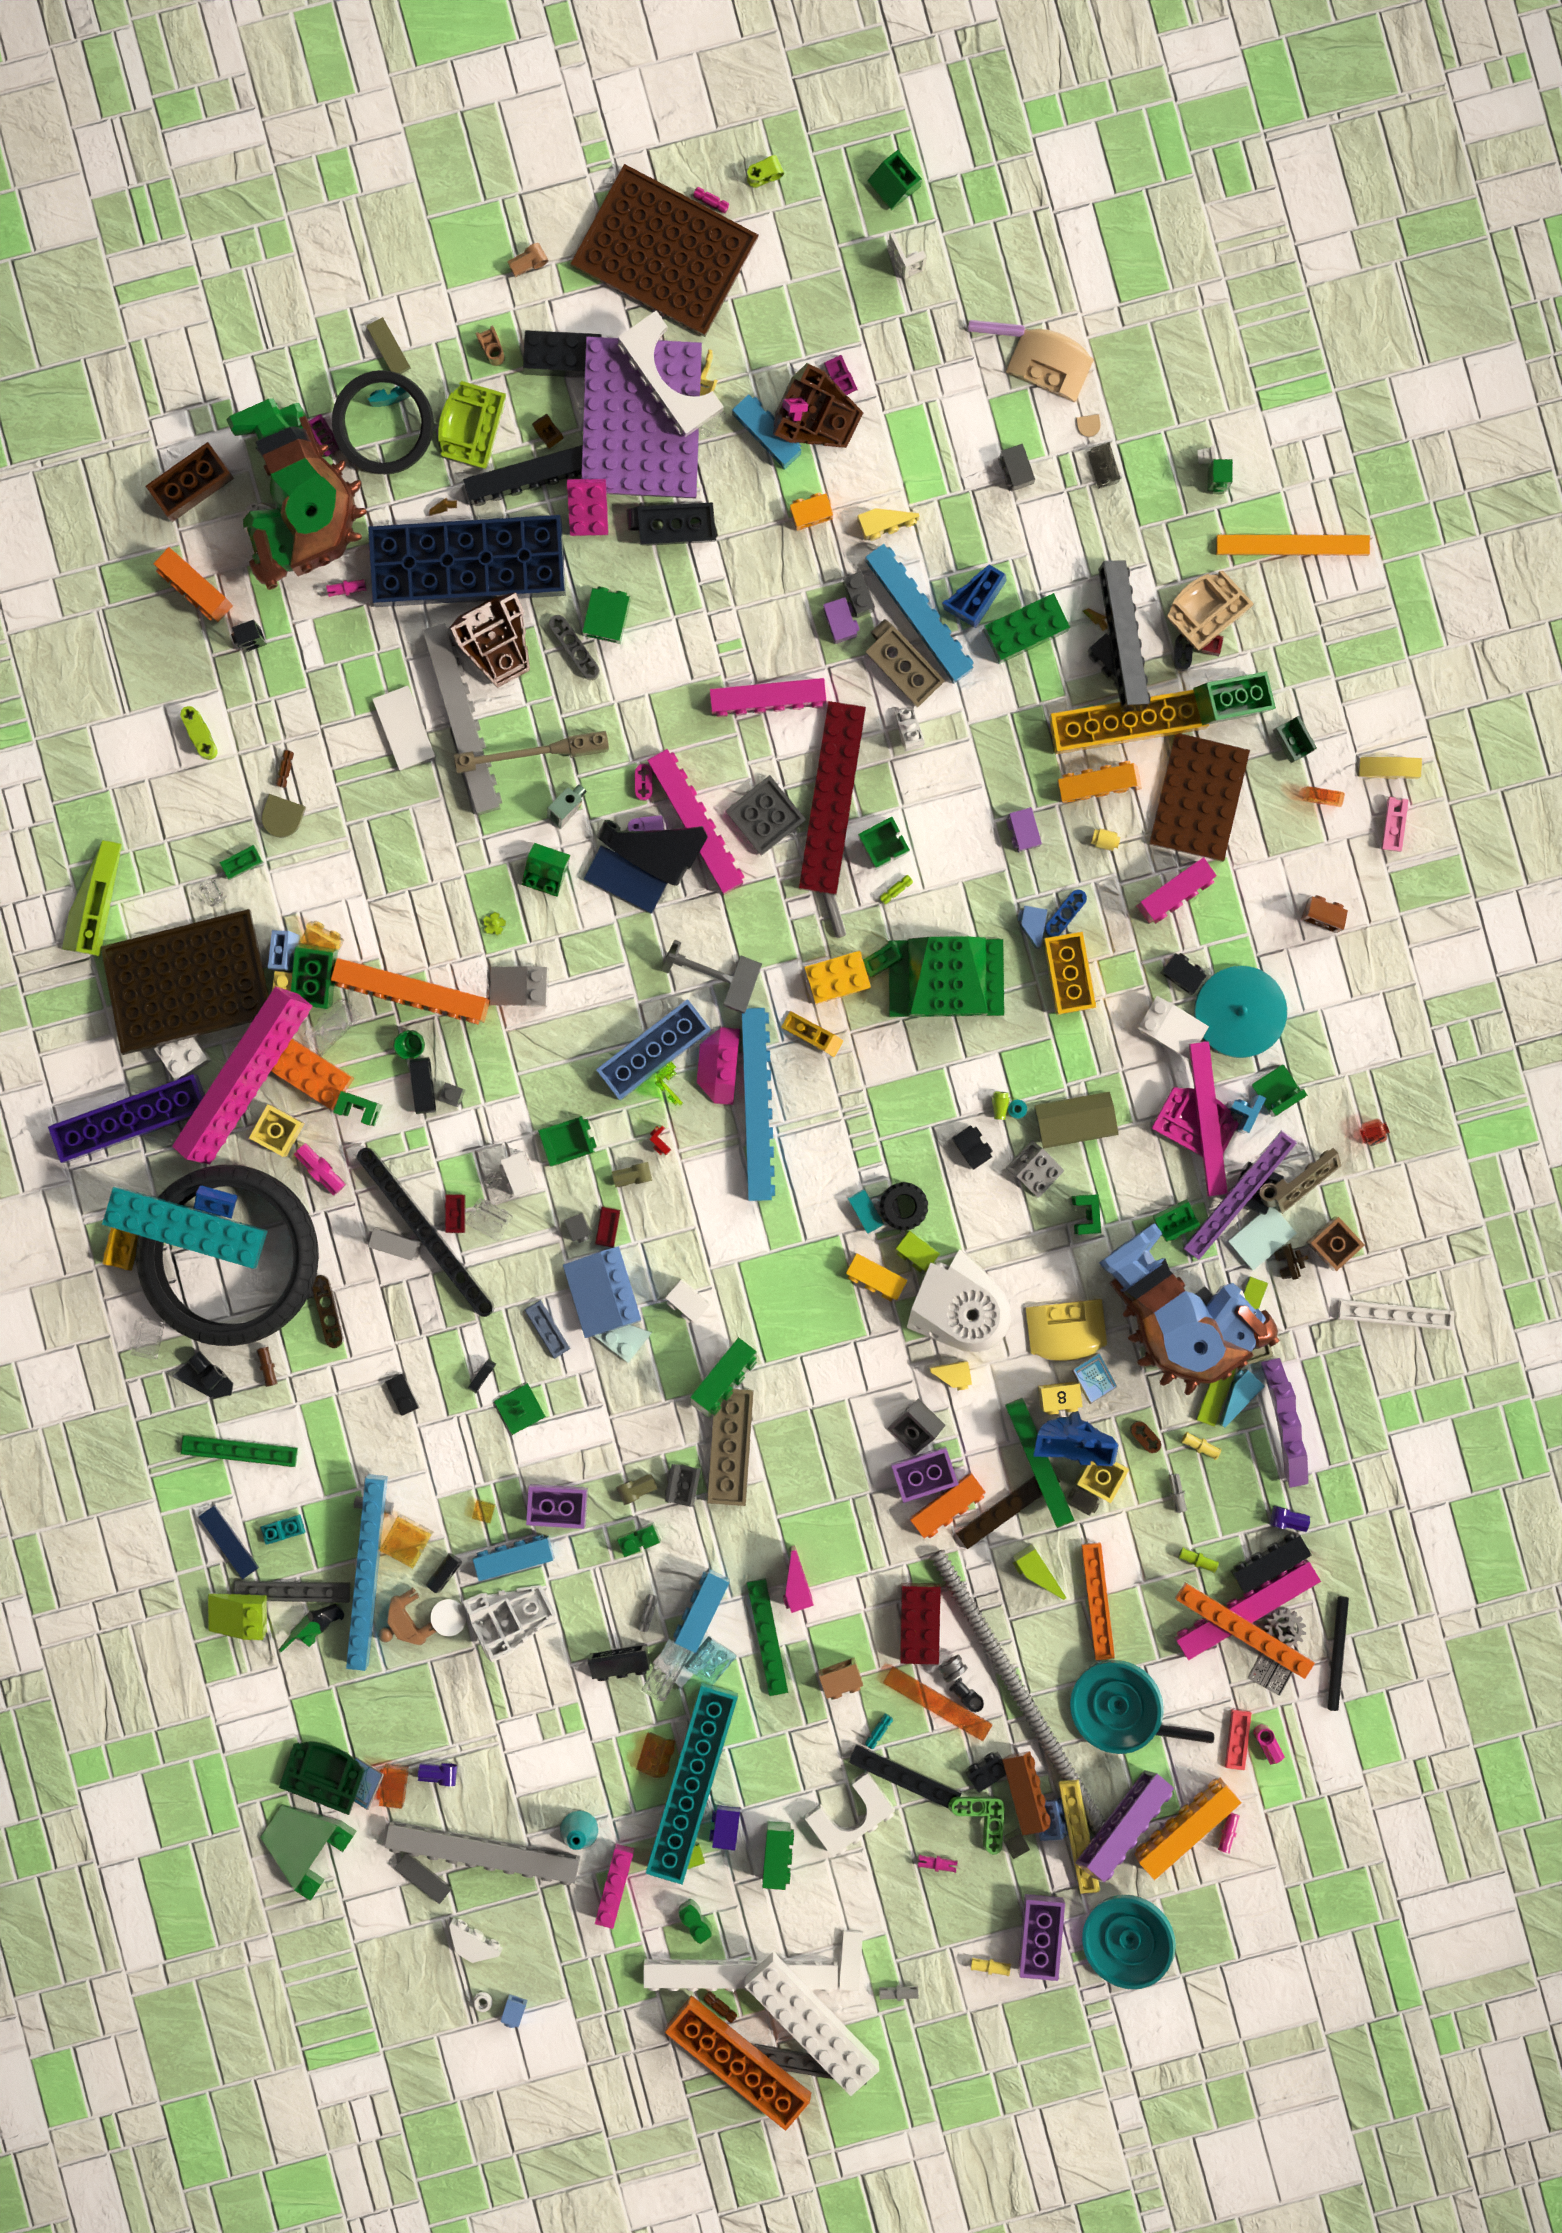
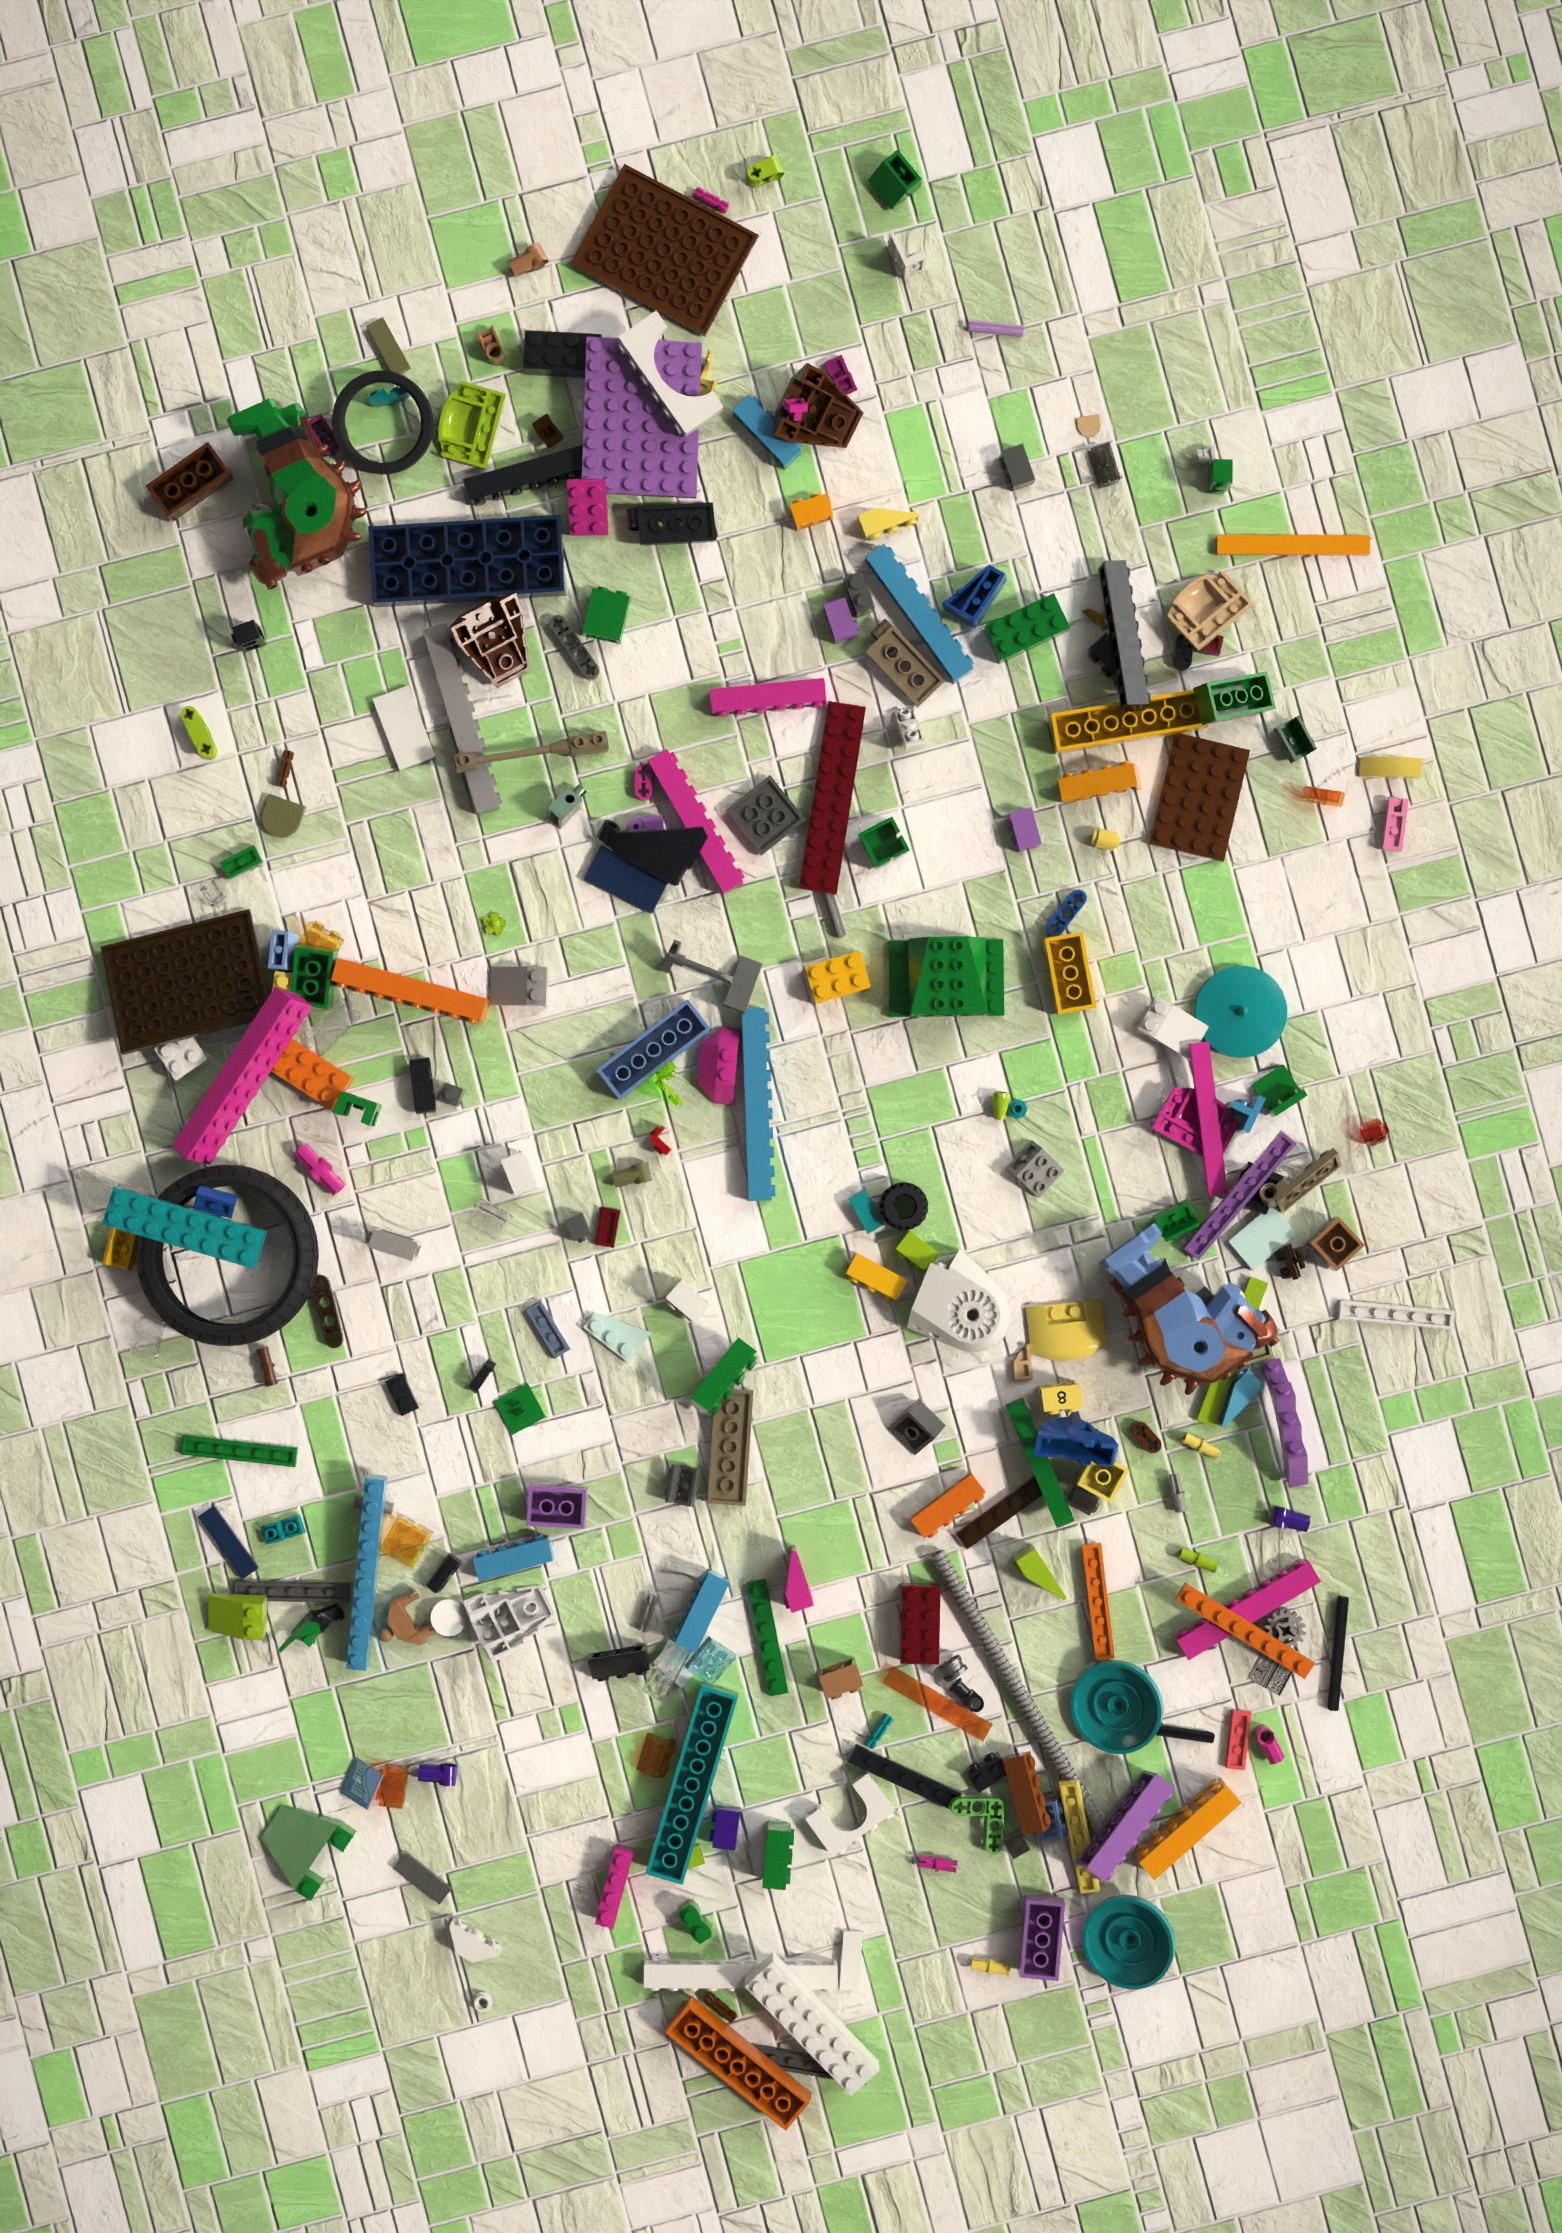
(91, 906): lime wedge -> none
(126, 1119): dark purple brick -> none
(189, 581): orange brick -> none
(205, 1377): black panel -> none
(276, 1130): light yellow brick -> none
(323, 1775): dark green slope -> none
(346, 588): dark pink pin -> none
(409, 1044): green hair -> none
(417, 1228): black beam -> none
(442, 506): pearl gold bar -> none
(455, 1213): dark red plate -> none
(482, 1852): light grey brick -> none
(483, 1511): clear yellow tile -> none
(497, 1188): clear bracket -> none
(513, 2011): medium blue brick -> none
(545, 869): green slope -> none
(567, 1141): green panel -> none
(579, 1830): teal cone -> none
(602, 1292): medium blue slope -> none
(633, 1490): olive piece -> none
(647, 1537): green piece -> none
(812, 1034): yellow slope -> none
(883, 959): green plate -> none
(896, 889): lime axle -> none
(898, 1992): light grey pin -> none
(924, 1474): medium lavender brick -> none
(954, 1374): light yellow slope -> none
(972, 1147): black brick -> none
(1022, 1364): none -> tan tile
(1033, 924): medium blue slope -> none
(1051, 362): tan slope -> none
(1076, 1120): olive slope -> none
(1092, 1214): green panel -> none
(1094, 1378): piece -> none
(1179, 888): dark pink brick -> none
(1184, 973): black brick -> none
(1228, 1832): dark pink pin -> none
(1271, 1562): black brick -> none
(1324, 914): dark orange slope -> none

